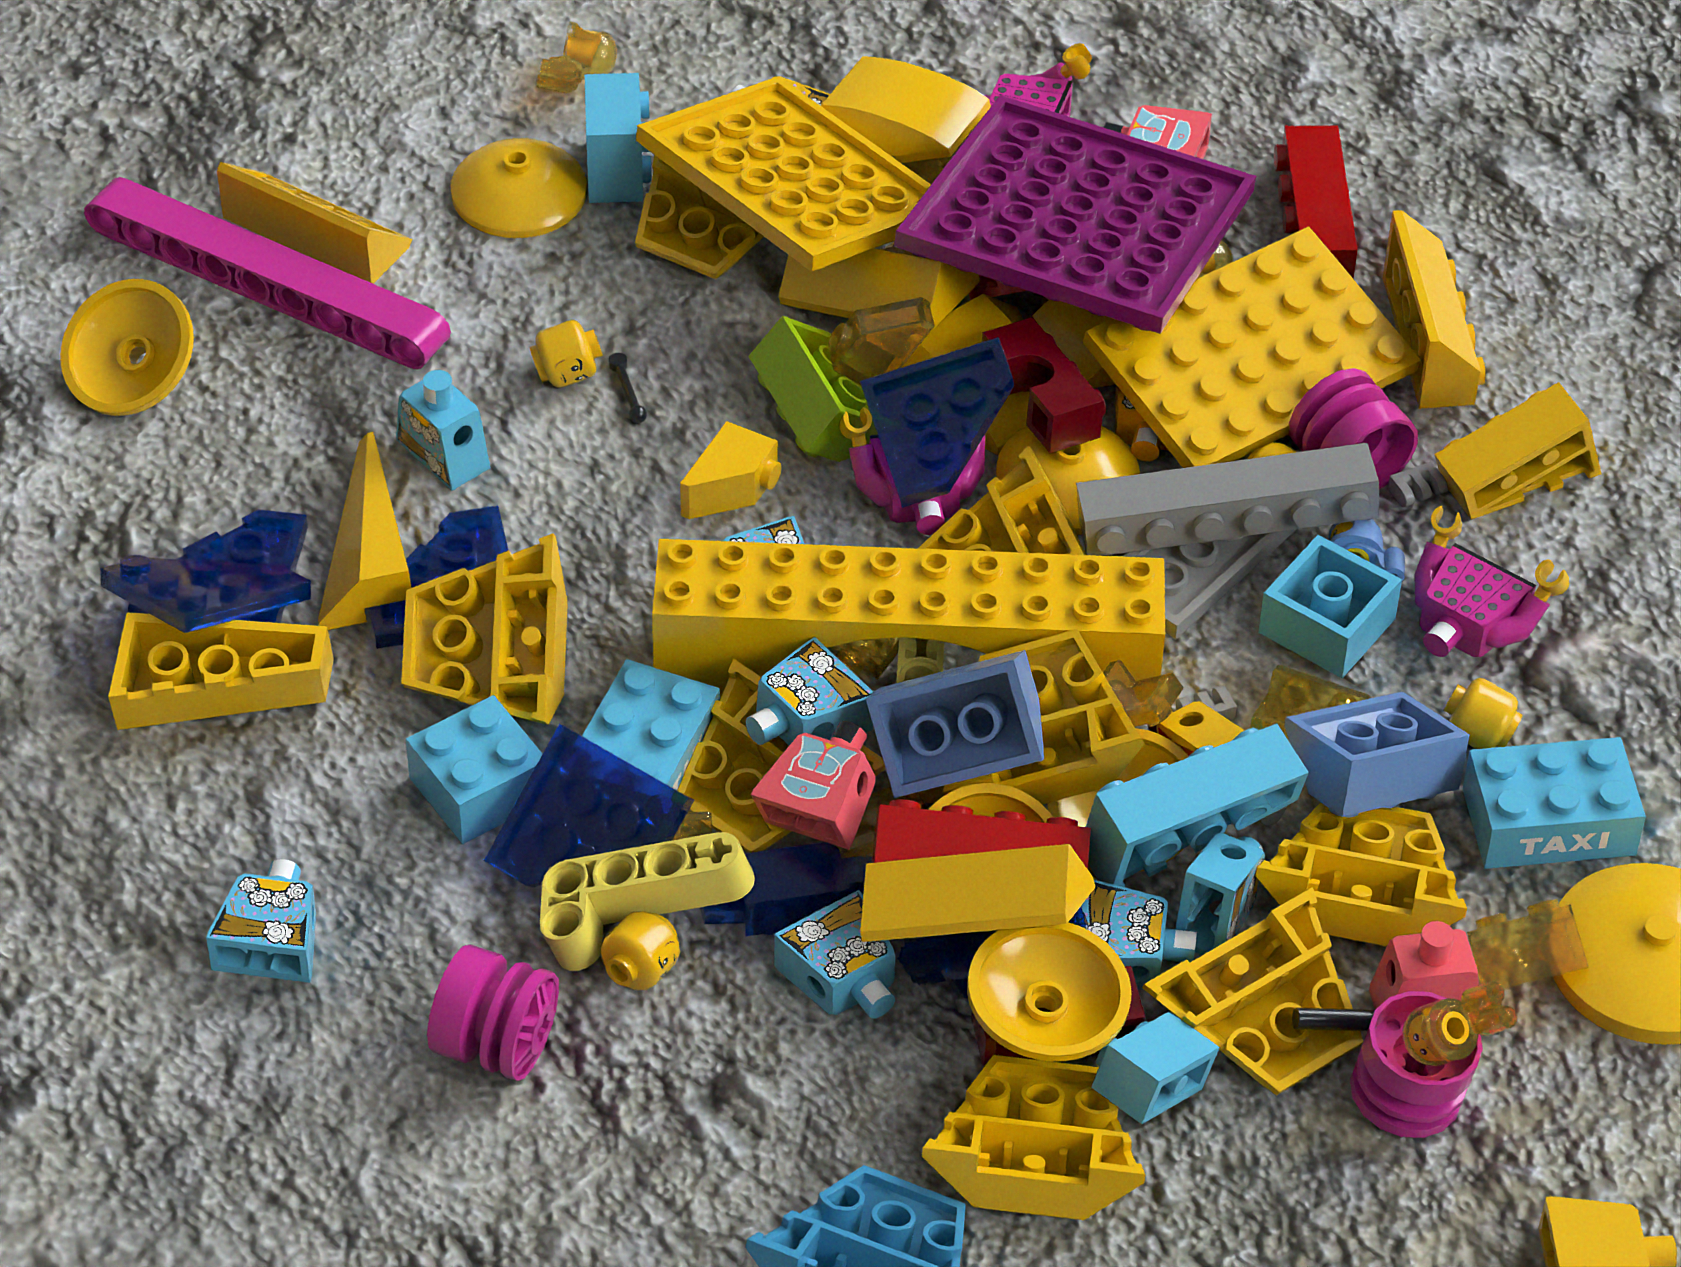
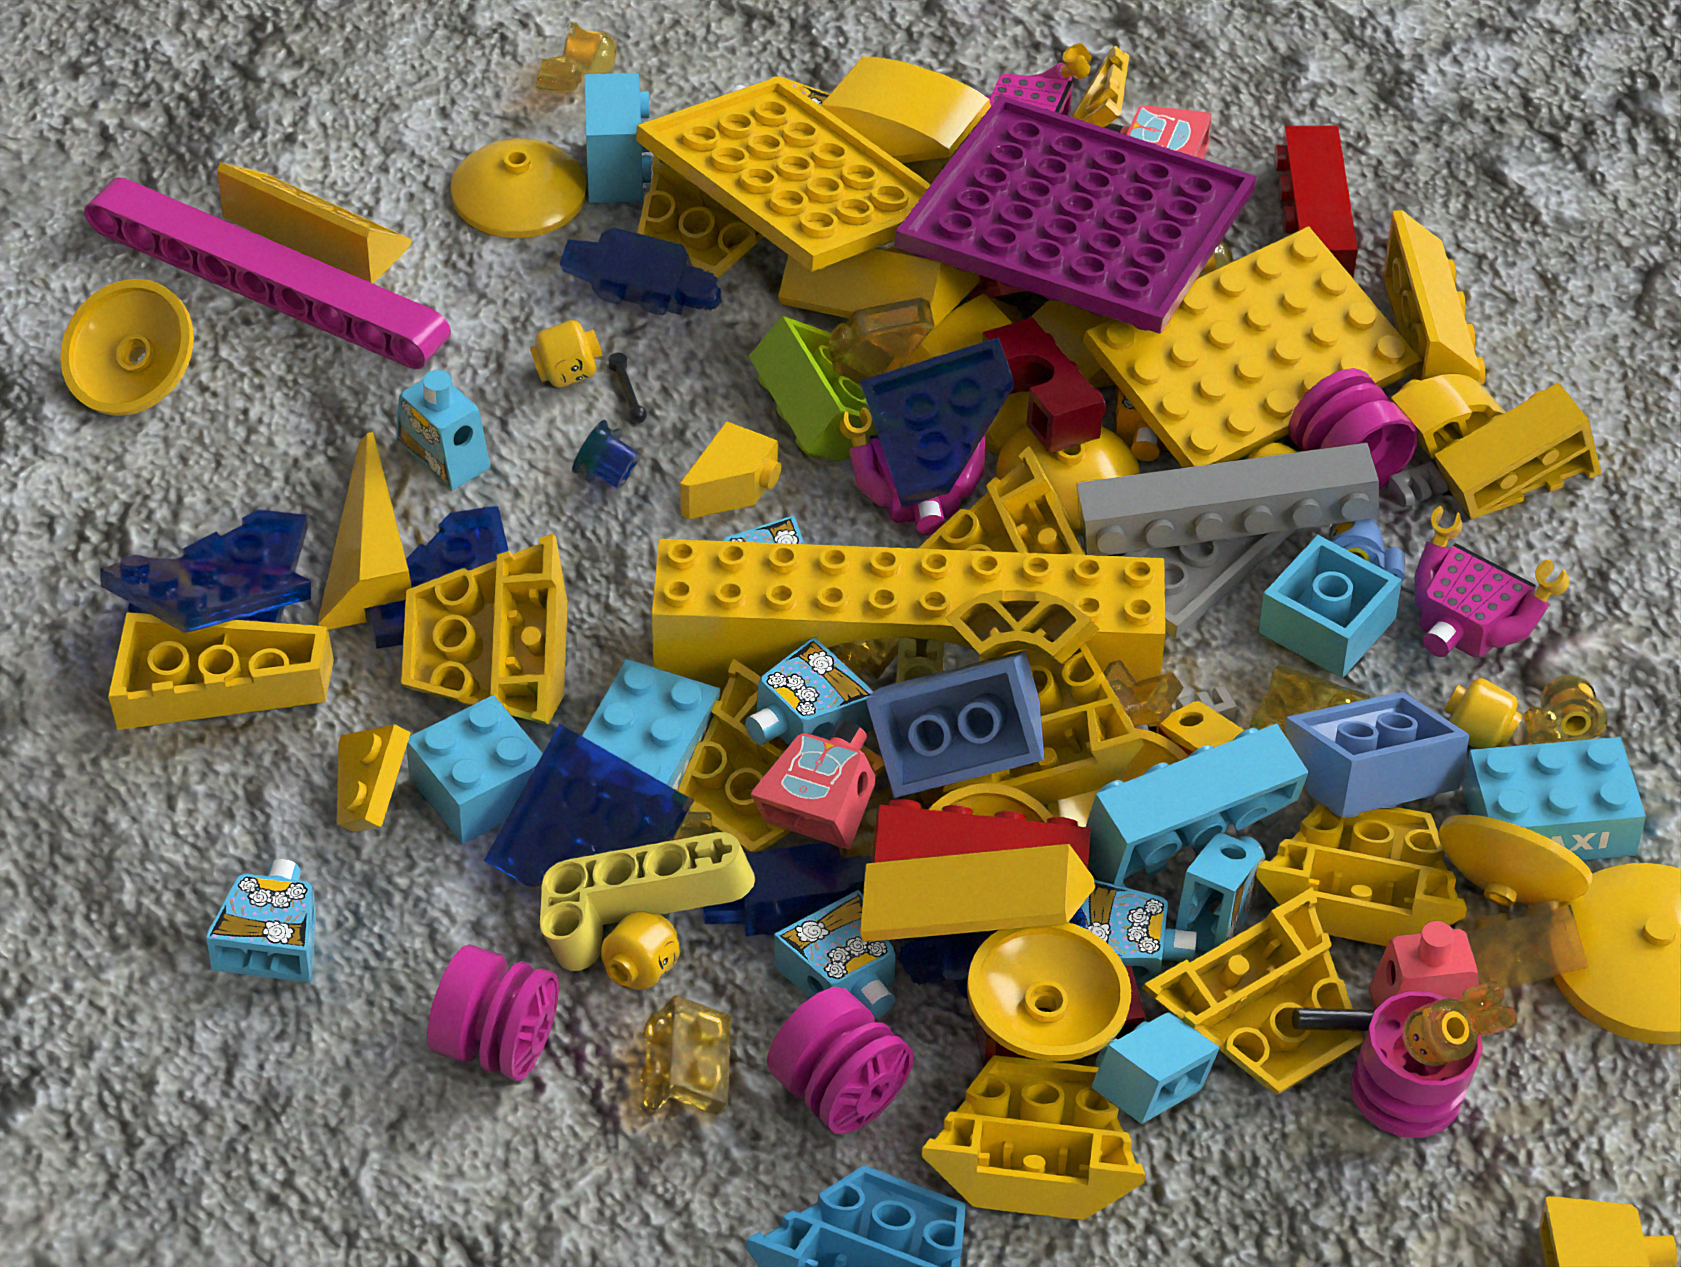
(367, 775): none -> yellow wing
(606, 456): none -> clear blue piece
(641, 272): none -> clear blue hinge
(687, 1056): none -> clear yellow bracket
(839, 1060): none -> dark pink wheel
(1020, 621): none -> yellow brick
(1105, 93): none -> yellow wing
(1445, 408): none -> yellow brick
(1512, 861): none -> yellow dish
(1566, 712): none -> clear yellow piece

